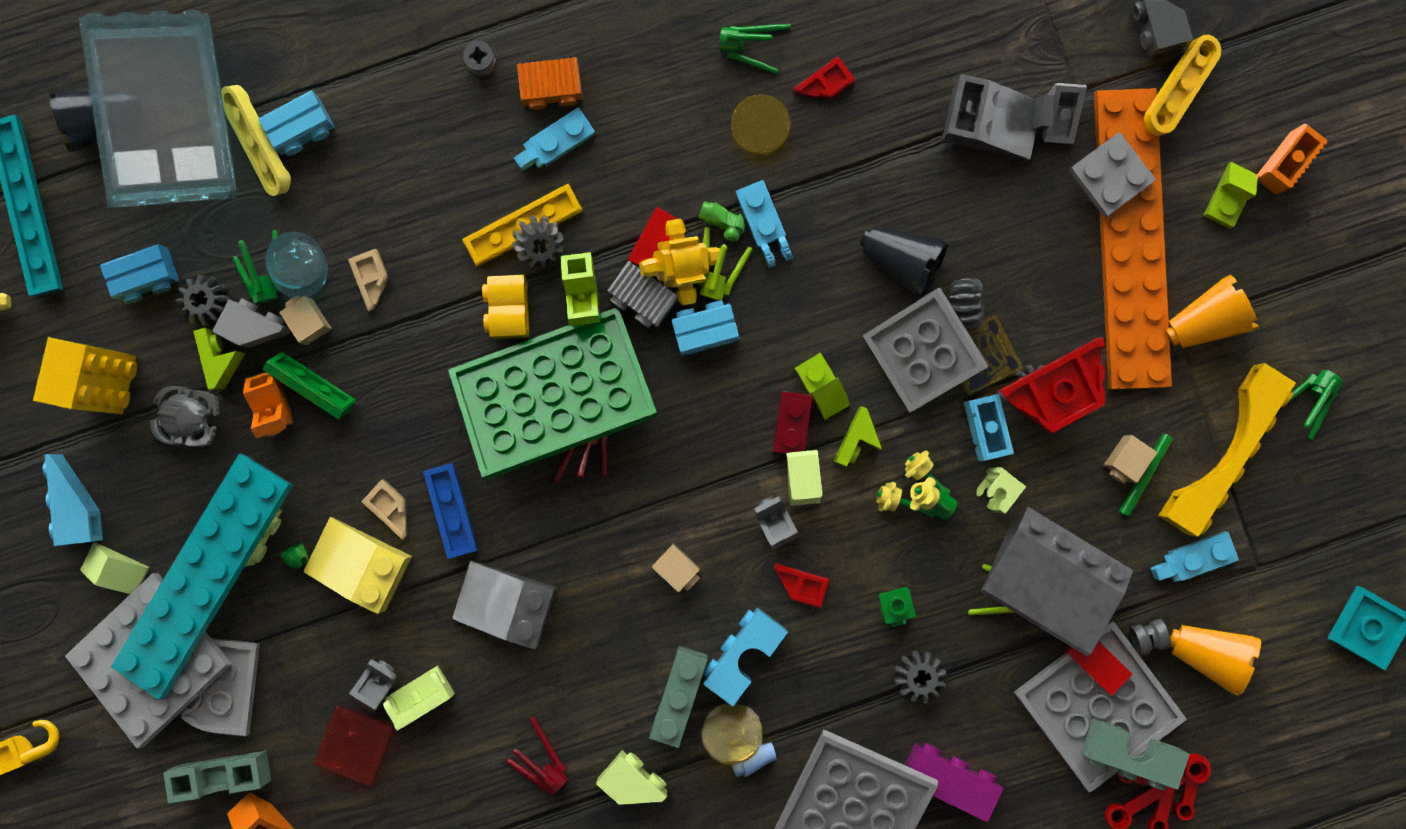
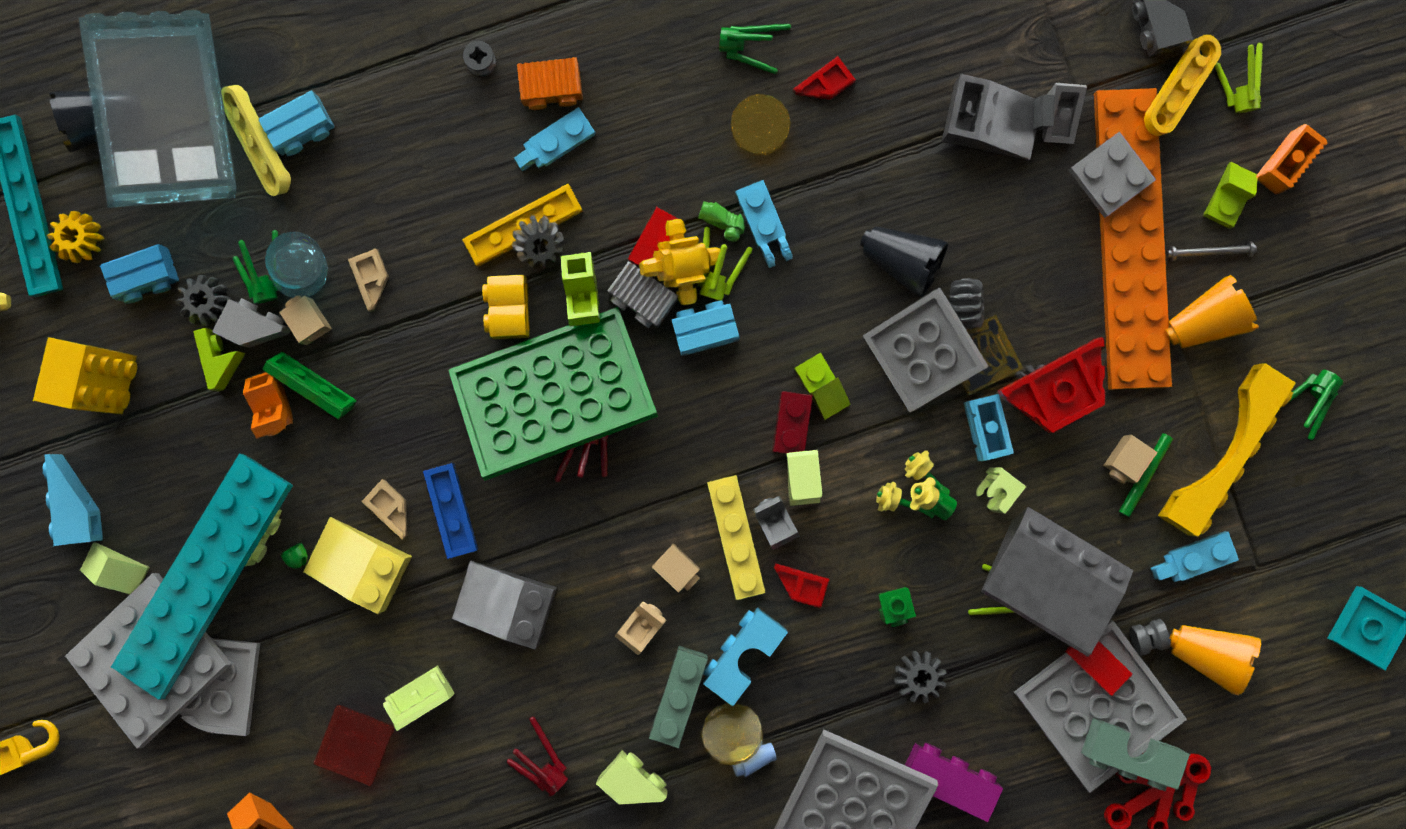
(65, 232): none -> yellow gear
(184, 416): dark grey shield -> none
(209, 776): sand green arch -> none
(373, 685): dark grey bracket -> none
(641, 627): none -> tan bracket
(736, 537): none -> light yellow plate
(860, 430): lime slope -> none
(1248, 96): none -> lime plant
(1250, 249): none -> flat silver axle

